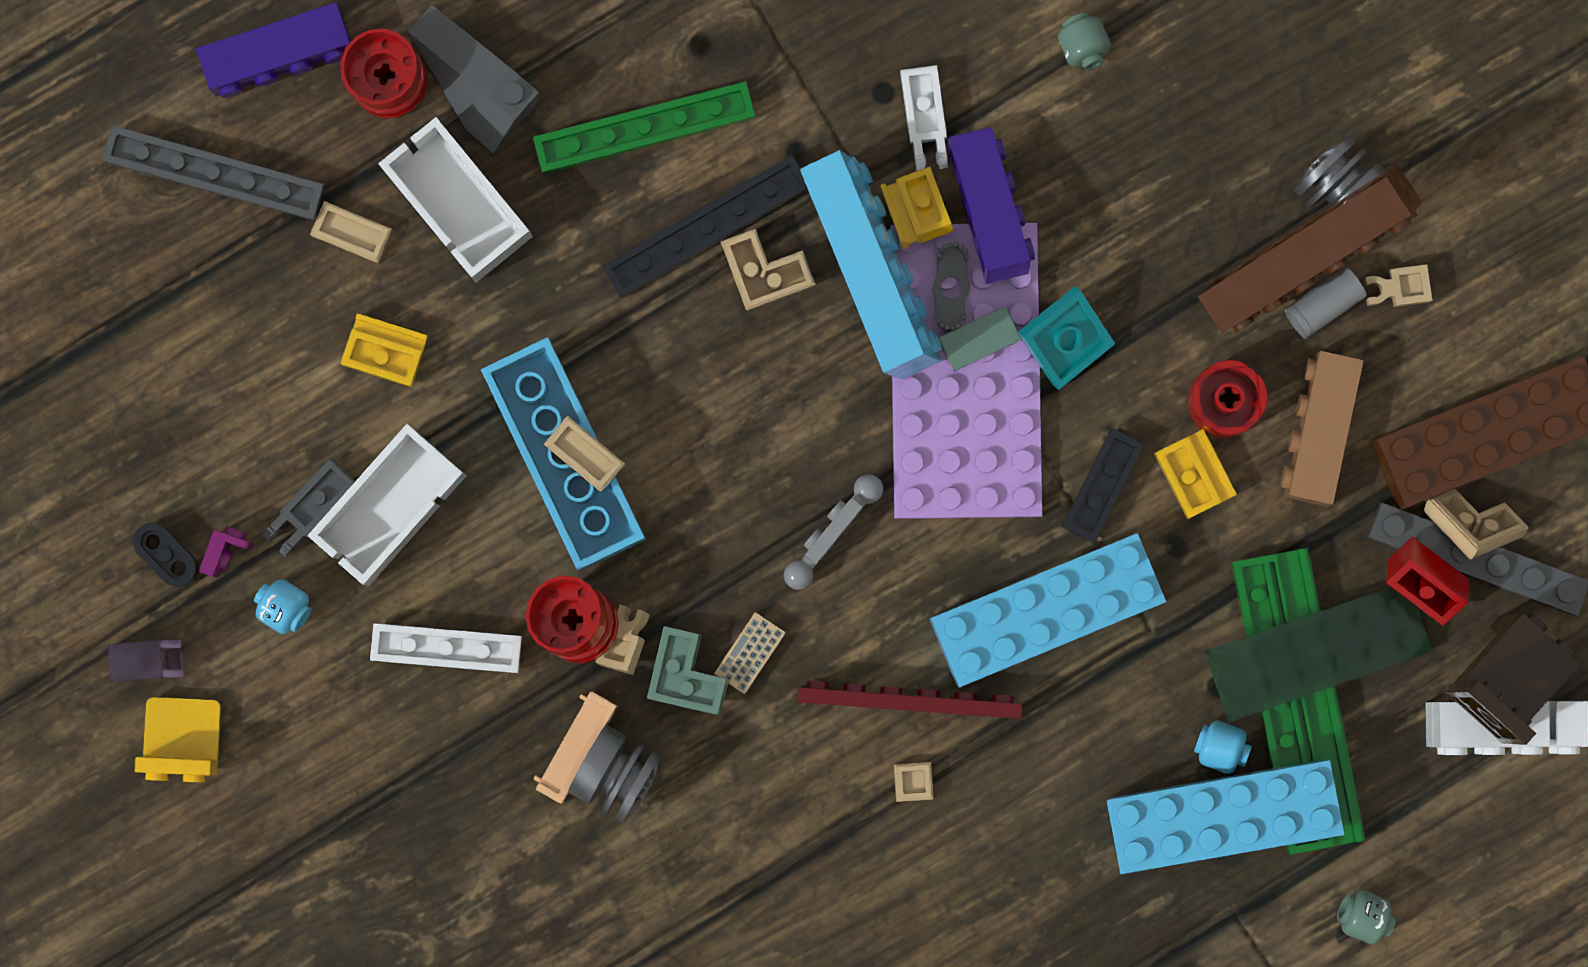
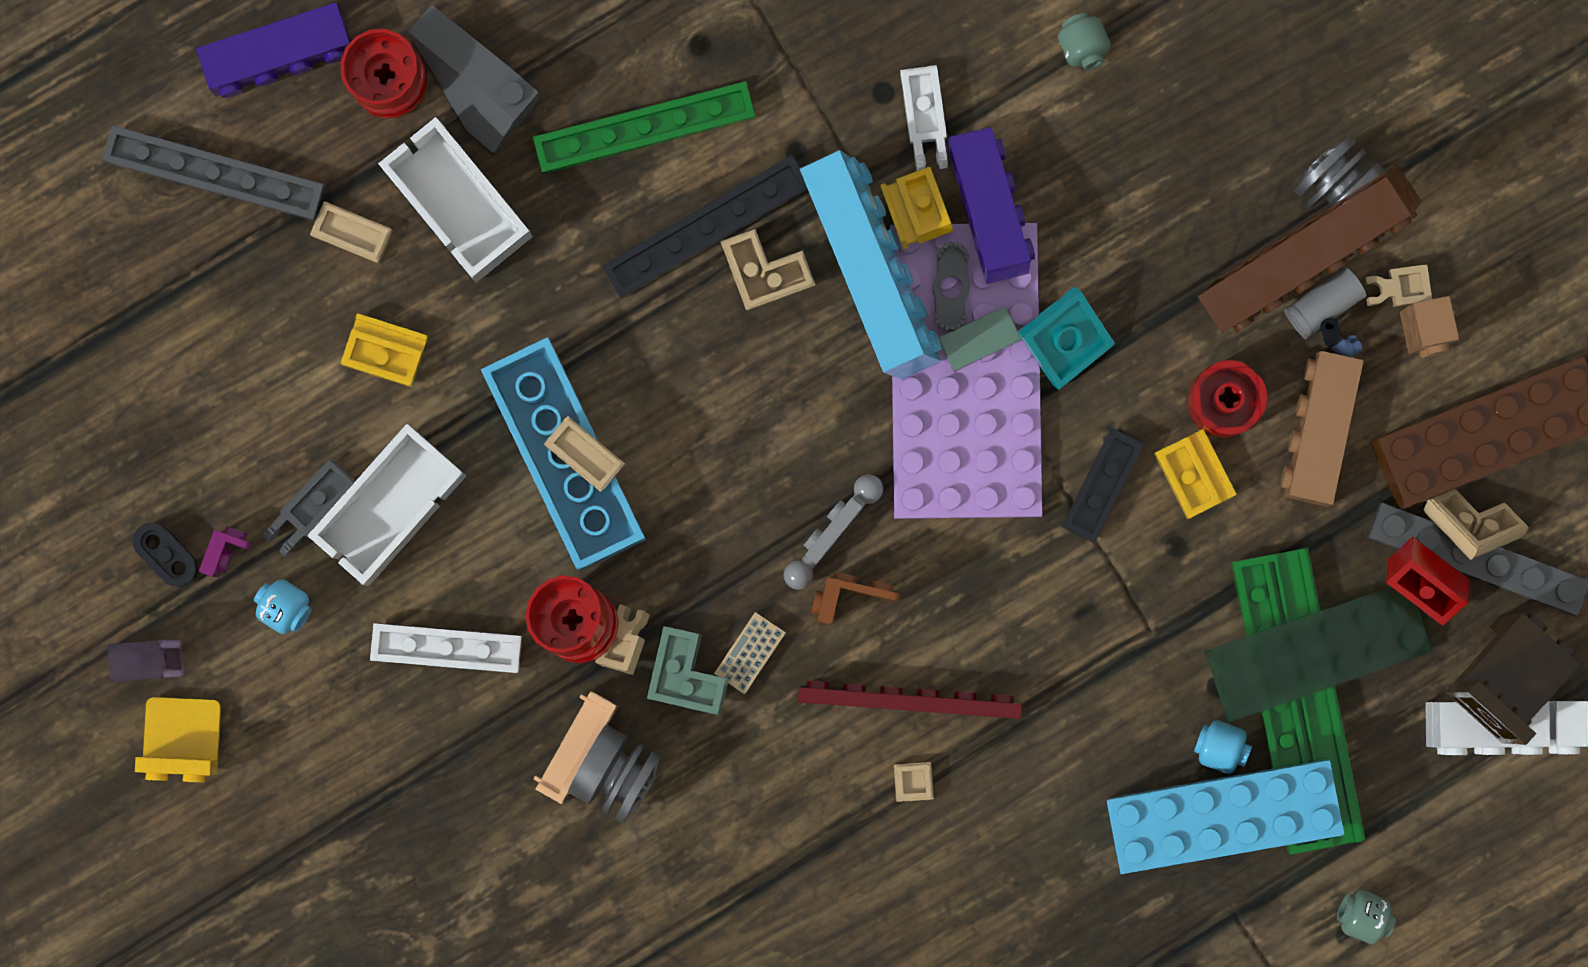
(826, 601): none -> dark orange bracket
(1047, 610): medium azure brick -> none
(1334, 340): none -> arm
(1429, 327): none -> medium nougat brick

